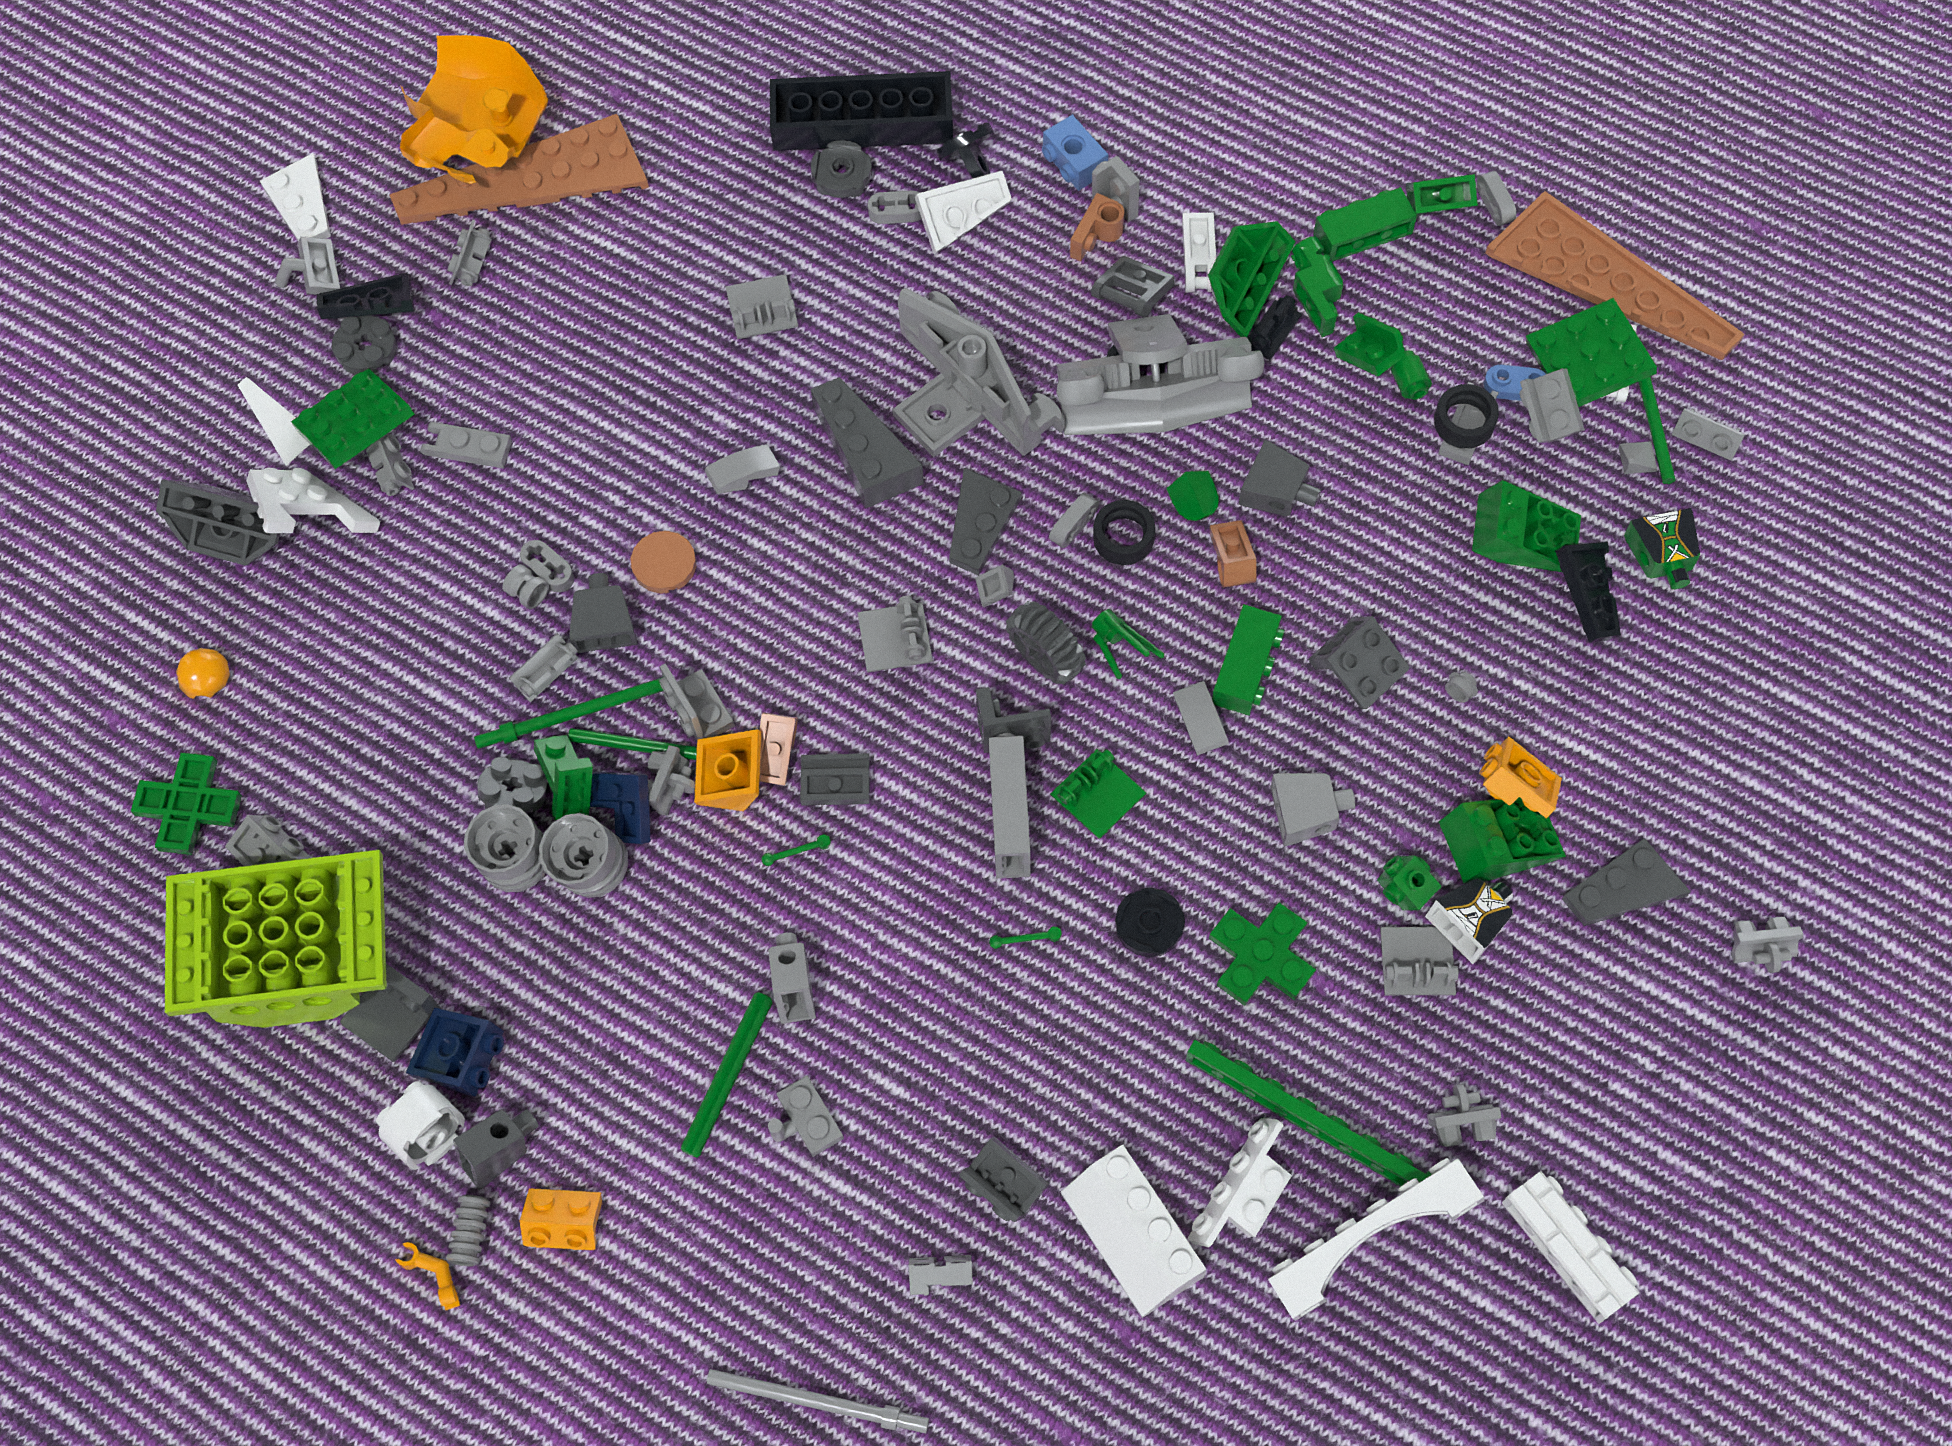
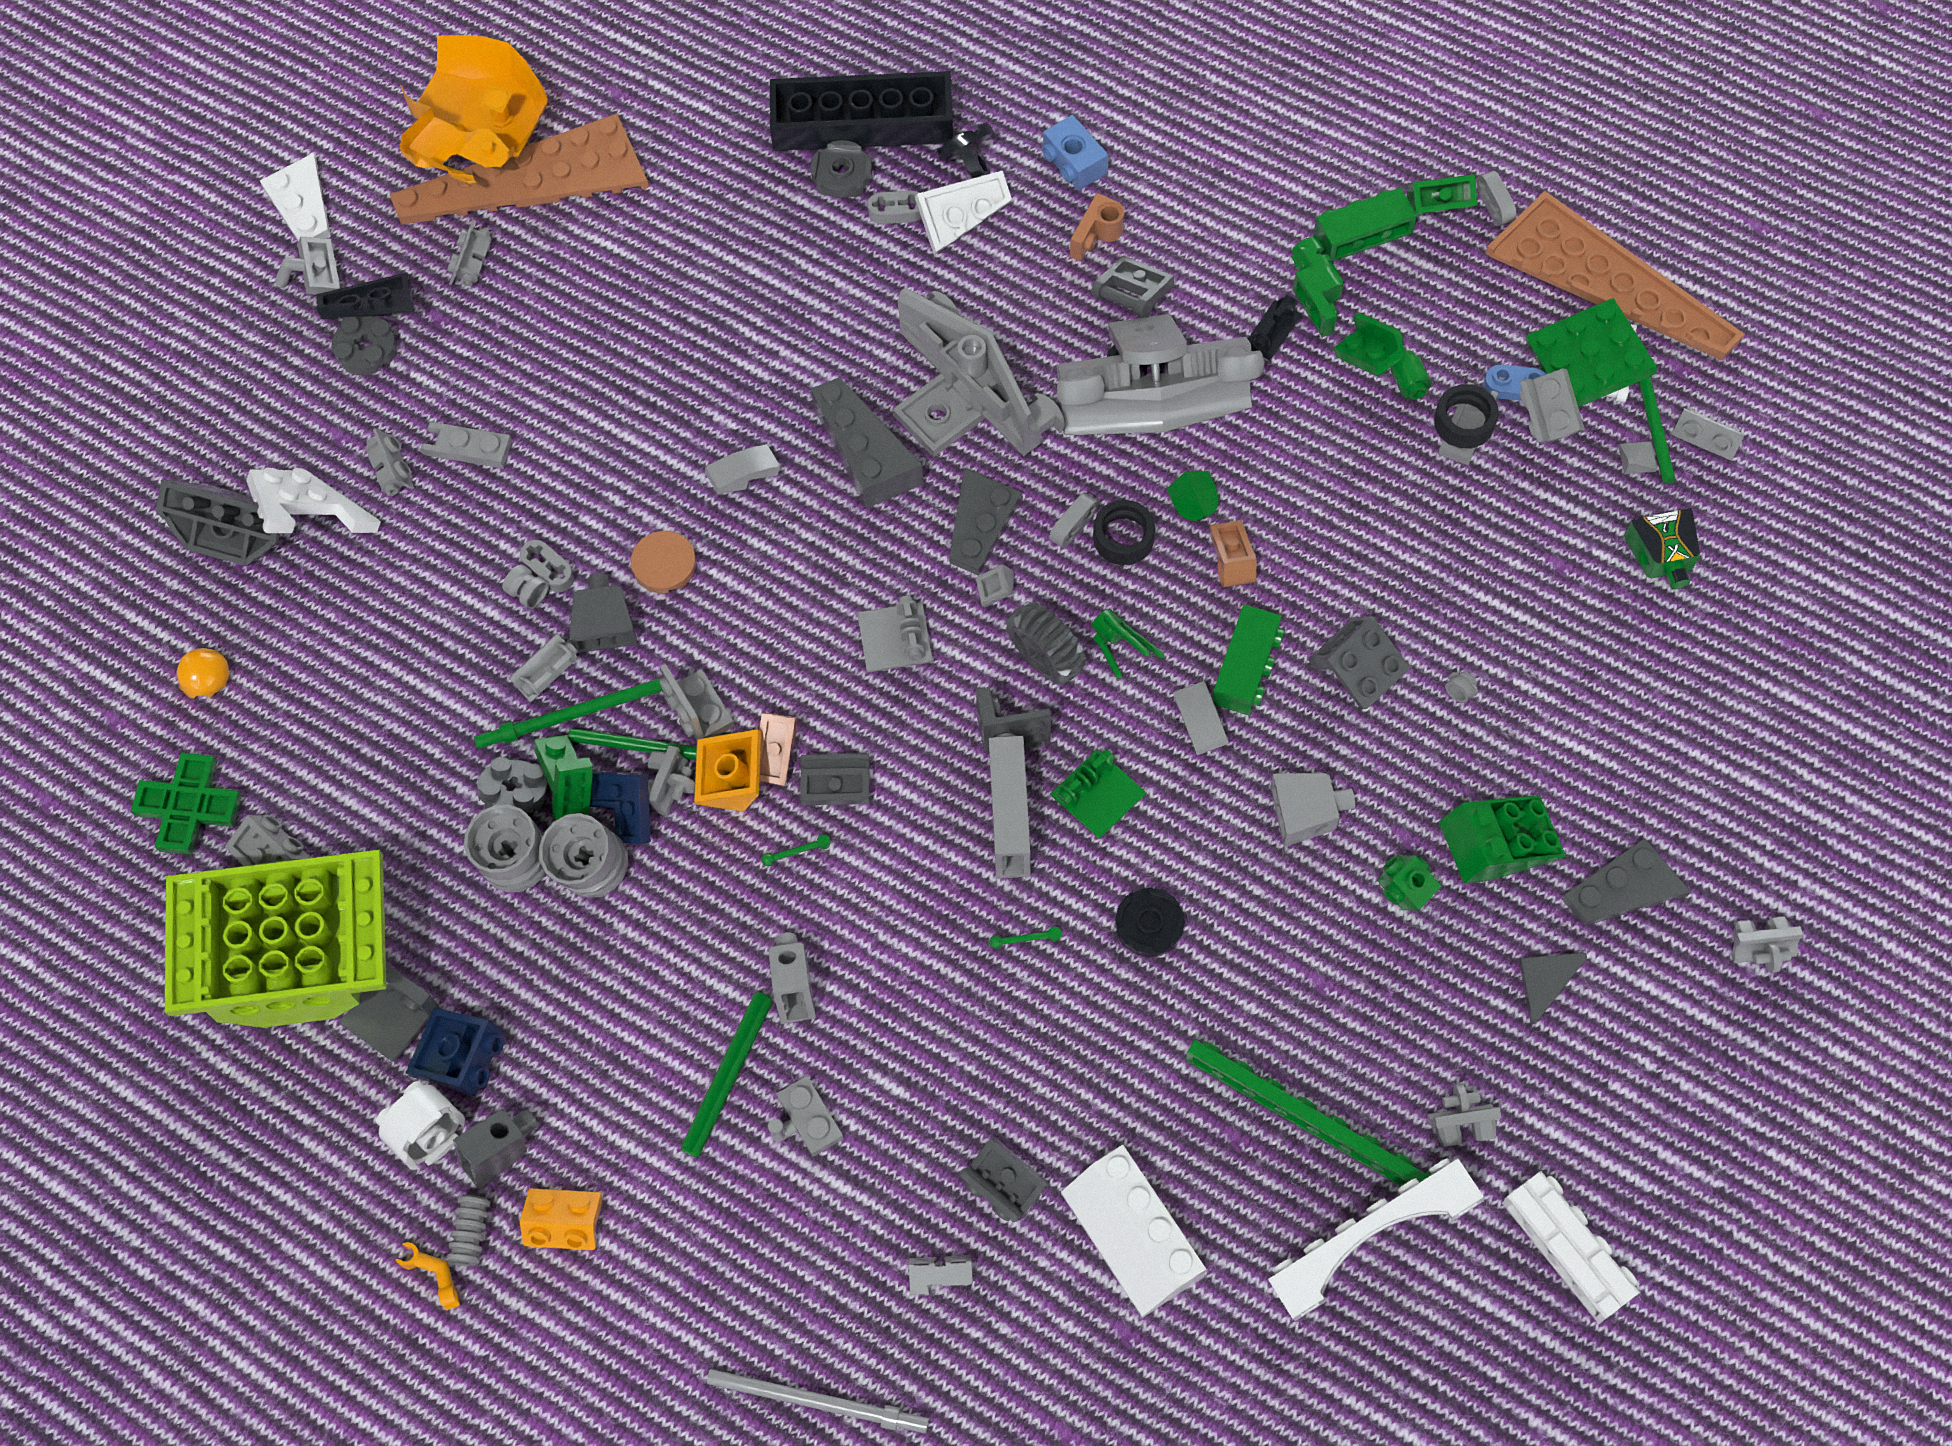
(274, 421): white sticker -> none
(352, 418): green plate -> none
(761, 306): light grey hinge -> none
(1118, 183): light grey bracket -> none
(1198, 249): white plate -> none
(1247, 1188): white bracket -> none
(1248, 271): green wedge -> none
(1262, 954): green plate -> none
(1277, 482): dark grey torso -> none
(1417, 962): light grey hinge -> none
(1472, 916): torso -> none
(1517, 773): light orange plate -> none
(1522, 527): green slope -> none
(1545, 979): none -> dark grey tile
(1589, 588): black wing -> none

